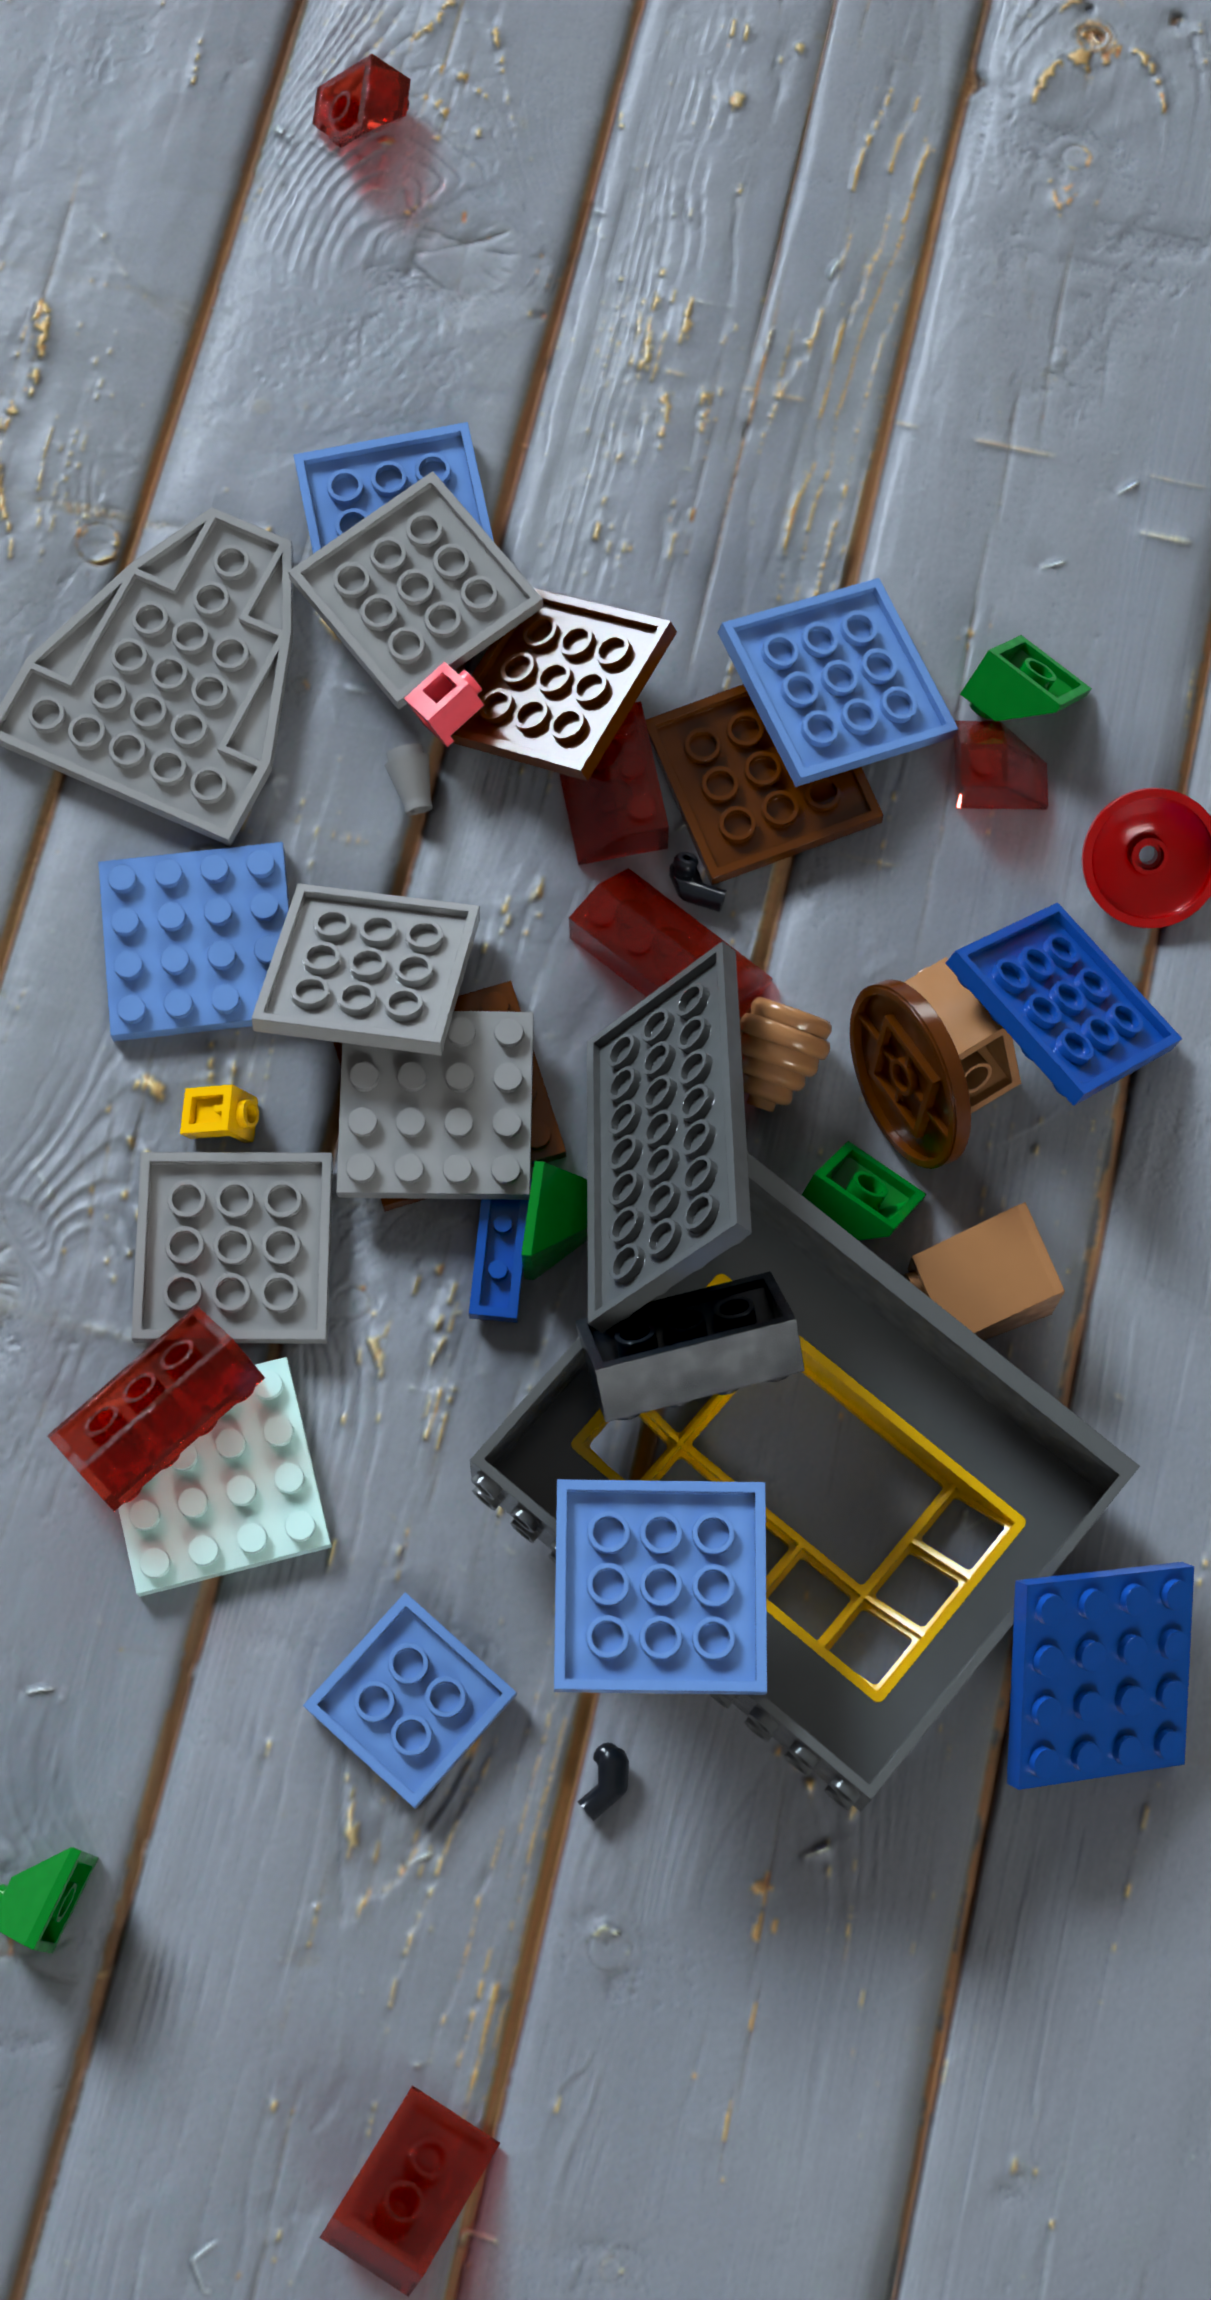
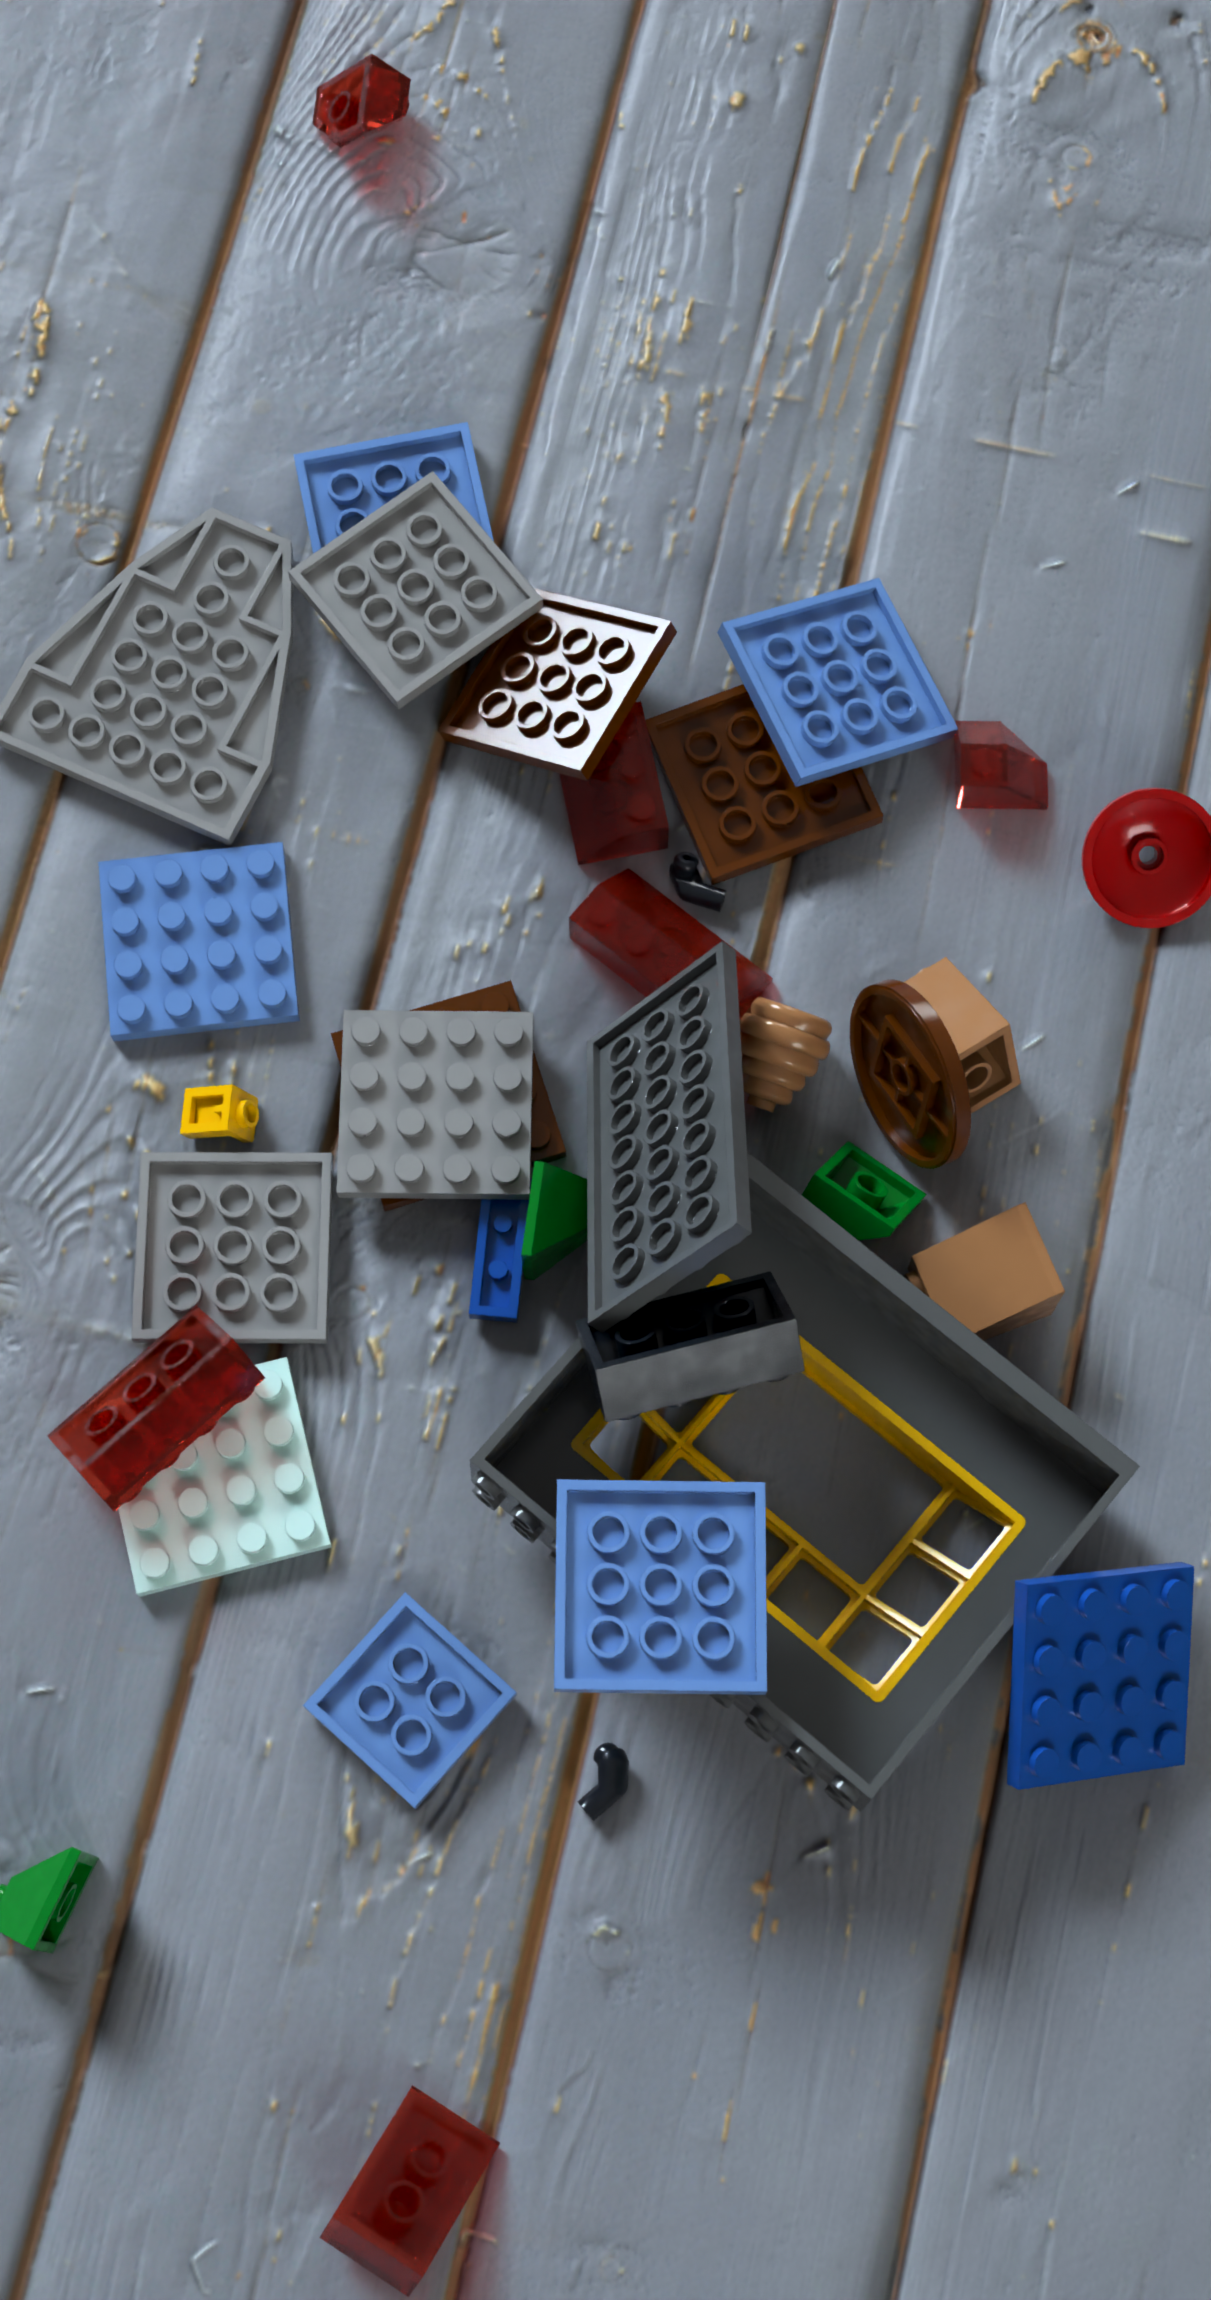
(367, 969): light grey plate -> none
(410, 774): light grey cone -> none
(445, 701): coral brick -> none
(1020, 683): green slope -> none
(1063, 1002): blue plate -> none

